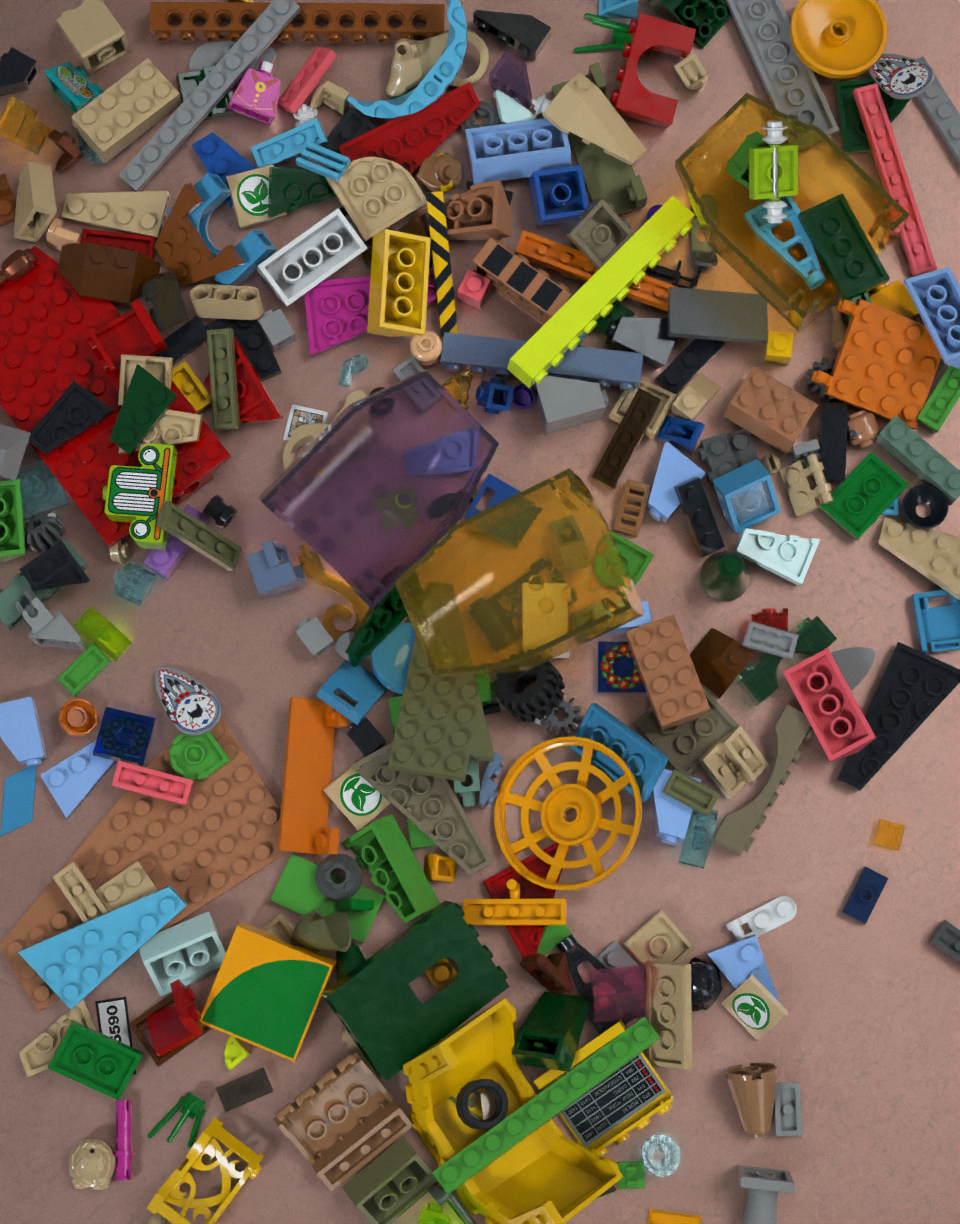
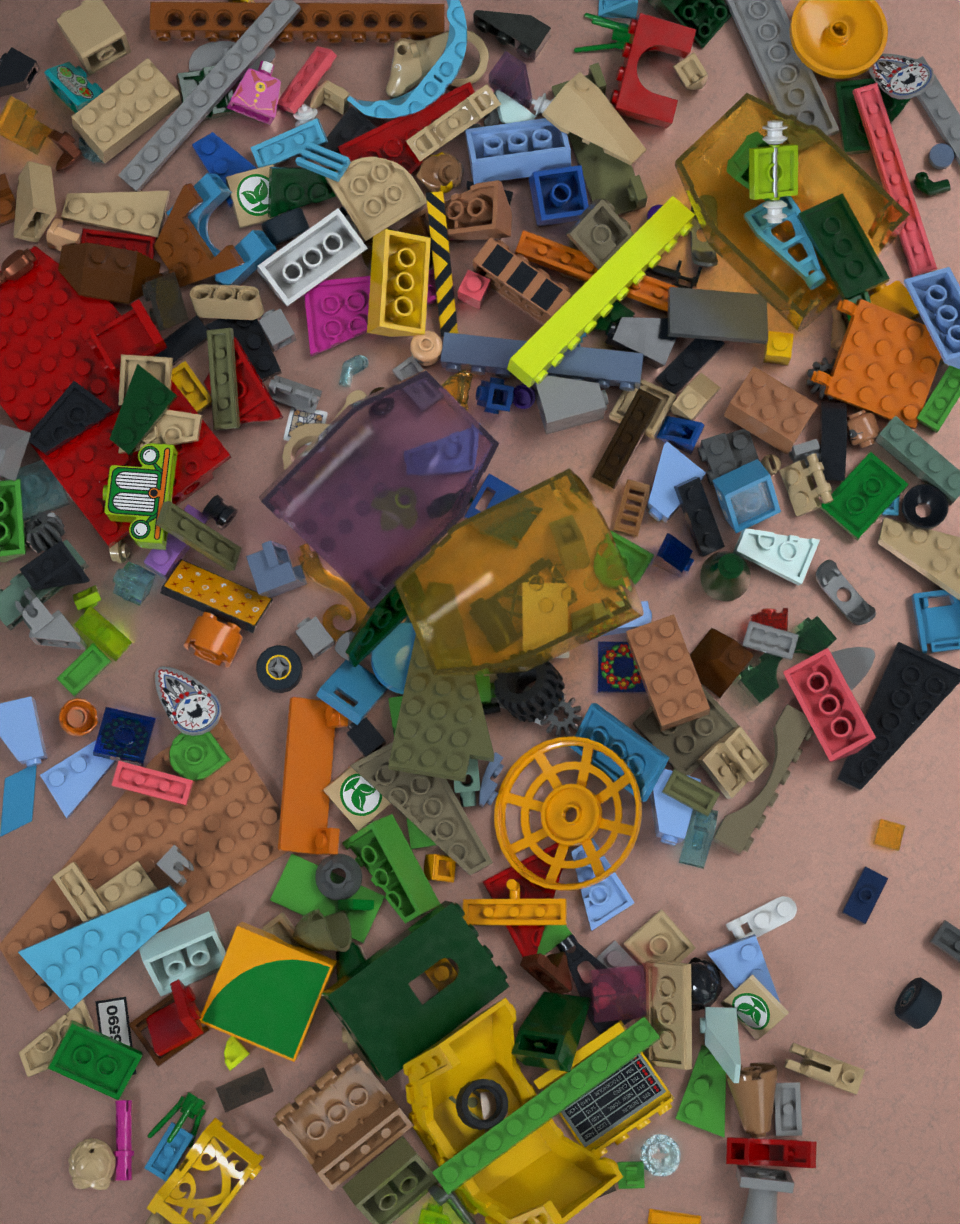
(87, 598): none -> lime plate
(168, 1155): none -> dark azure plate
(173, 862): none -> light grey hinge
(214, 640): none -> orange brick
(216, 595): none -> light orange tile
(282, 661): none -> black wheel
(285, 226): none -> black wheel
(294, 394): none -> light grey hinge
(453, 122): none -> tan slope
(604, 898): none -> light blue wing
(674, 556): none -> clear blue slope
(705, 1095): none -> bright green wing
(722, 1038): none -> light aqua slope
(771, 1152): none -> red arch
(826, 1069): none -> tan plate
(832, 580): none -> dark grey piece
(918, 1003): none -> black wheel
(929, 187): none -> dark green arm
(941, 156): none -> sand blue tile

